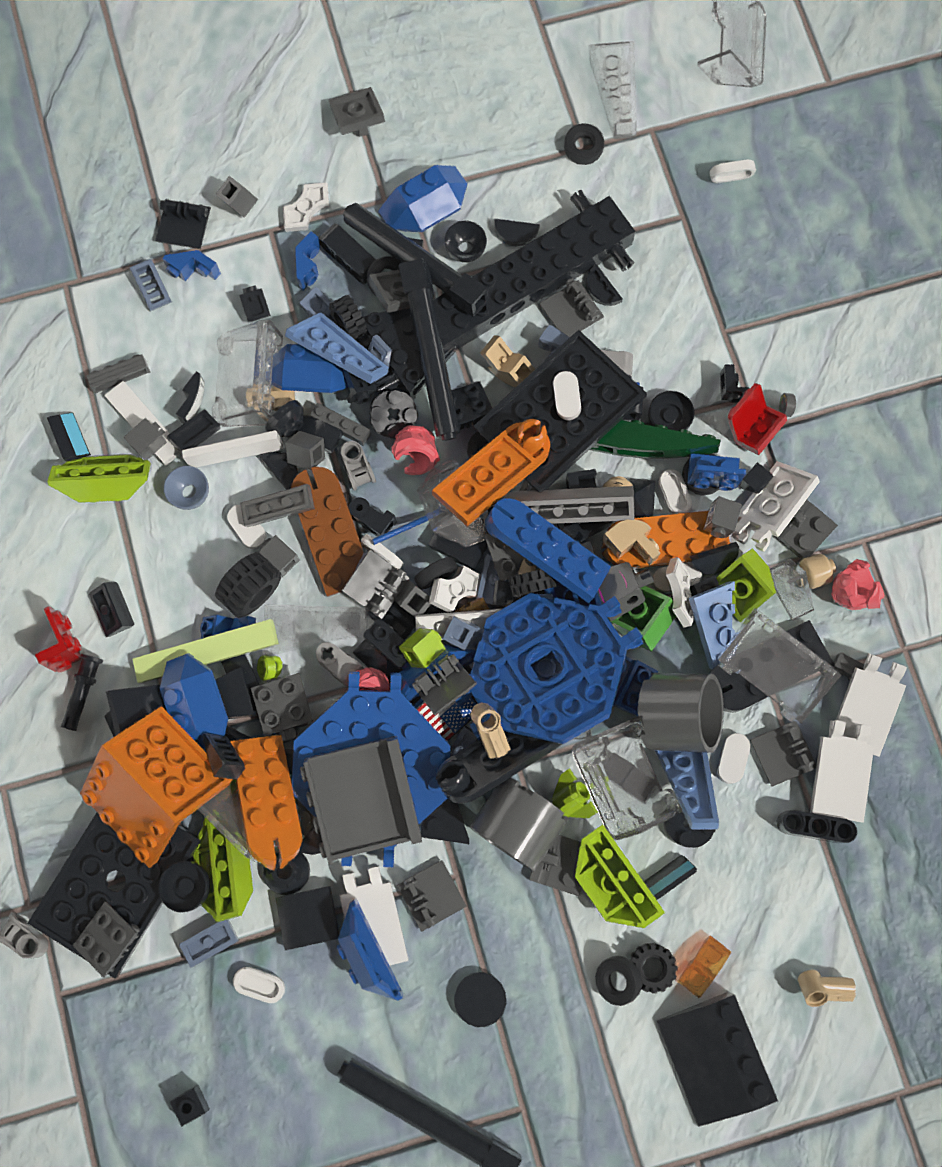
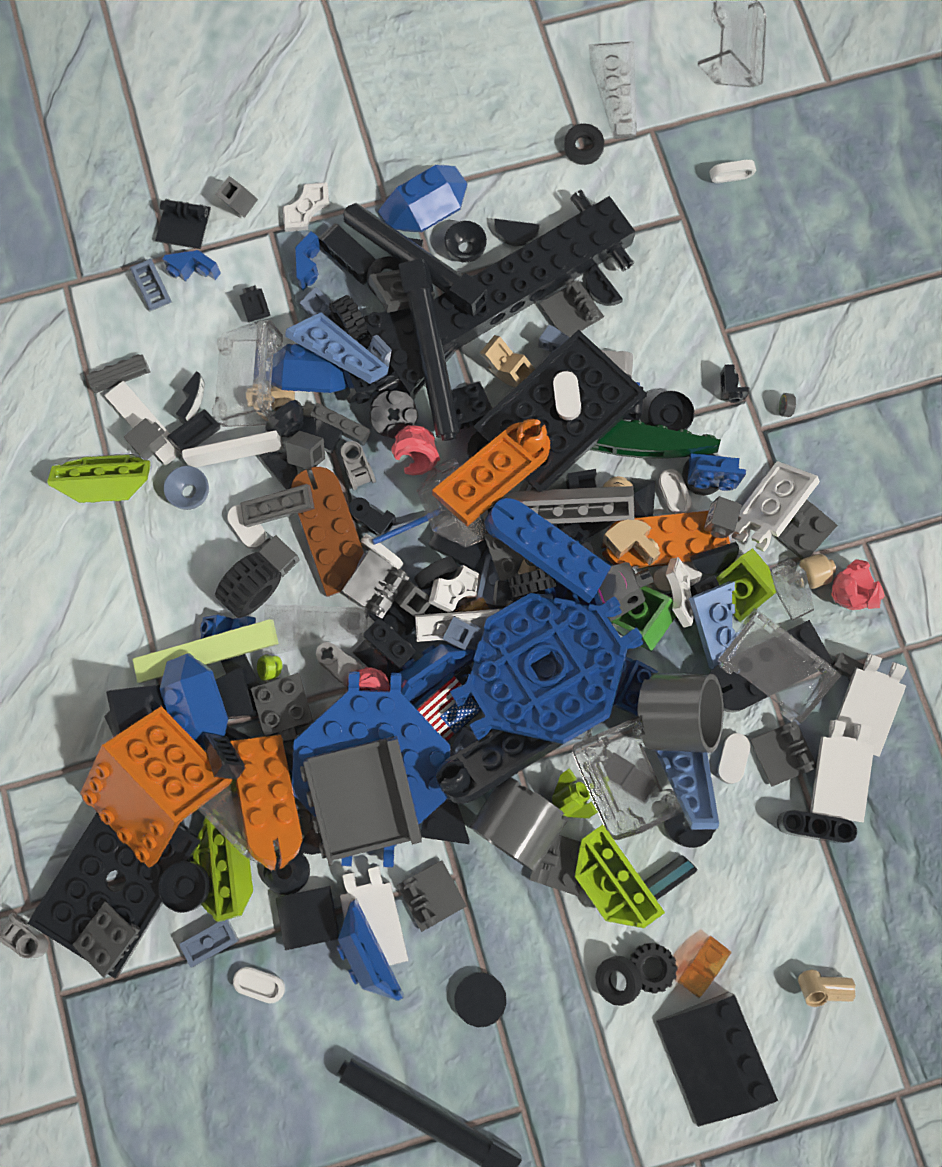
(66, 651): red bracket -> none
(68, 436): slope -> none
(84, 680): black pin -> none
(111, 608): black slope -> none
(196, 1099): black plate -> none
(357, 111): dark grey hinge -> none
(422, 648): lime brick -> none
(444, 686): dark grey hinge -> none
(490, 731): tan piece -> none
(754, 422): red bracket -> none
(756, 479): black slope -> none

